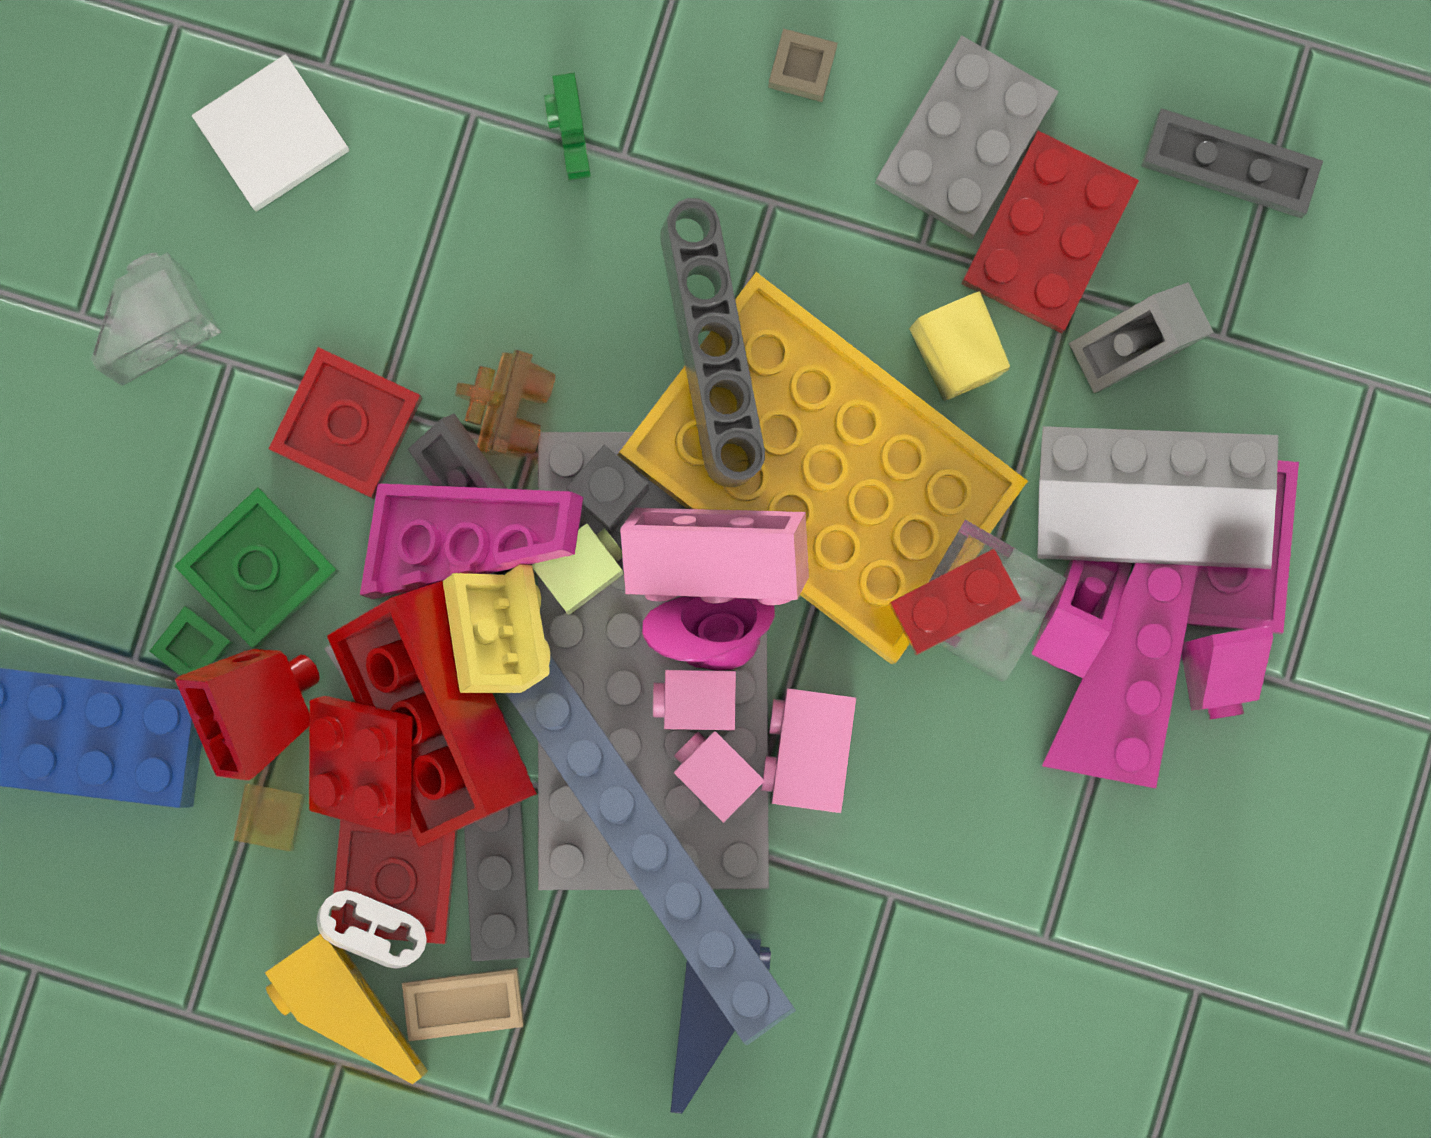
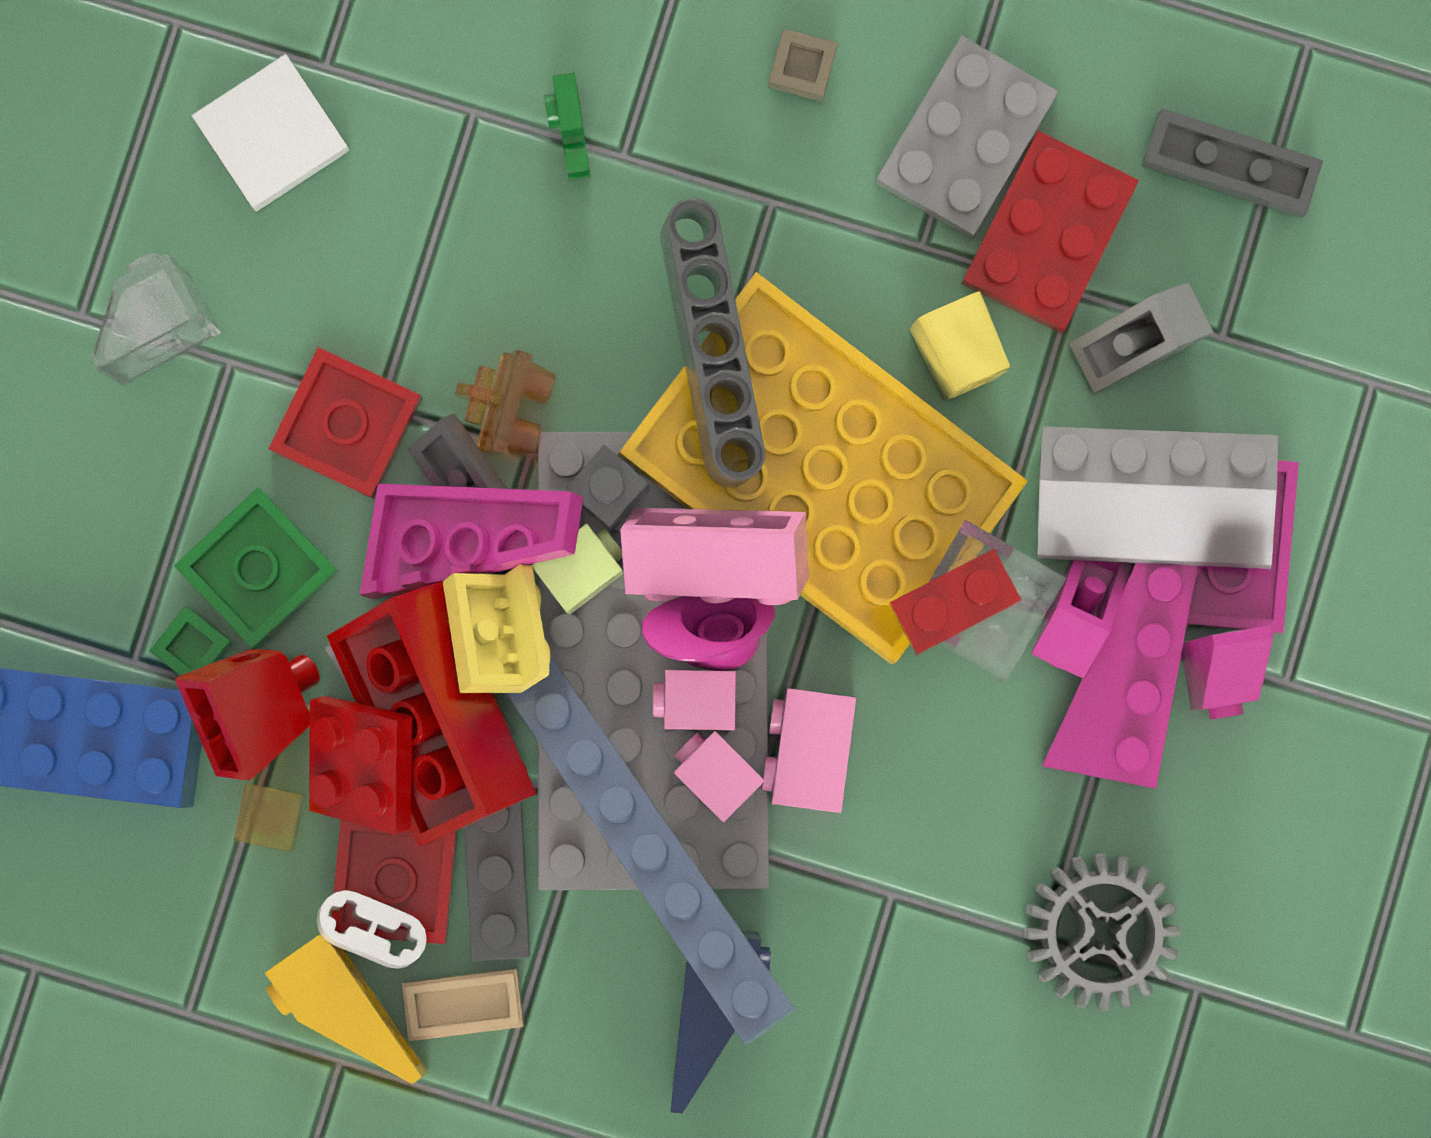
(1123, 915): none -> light grey gear

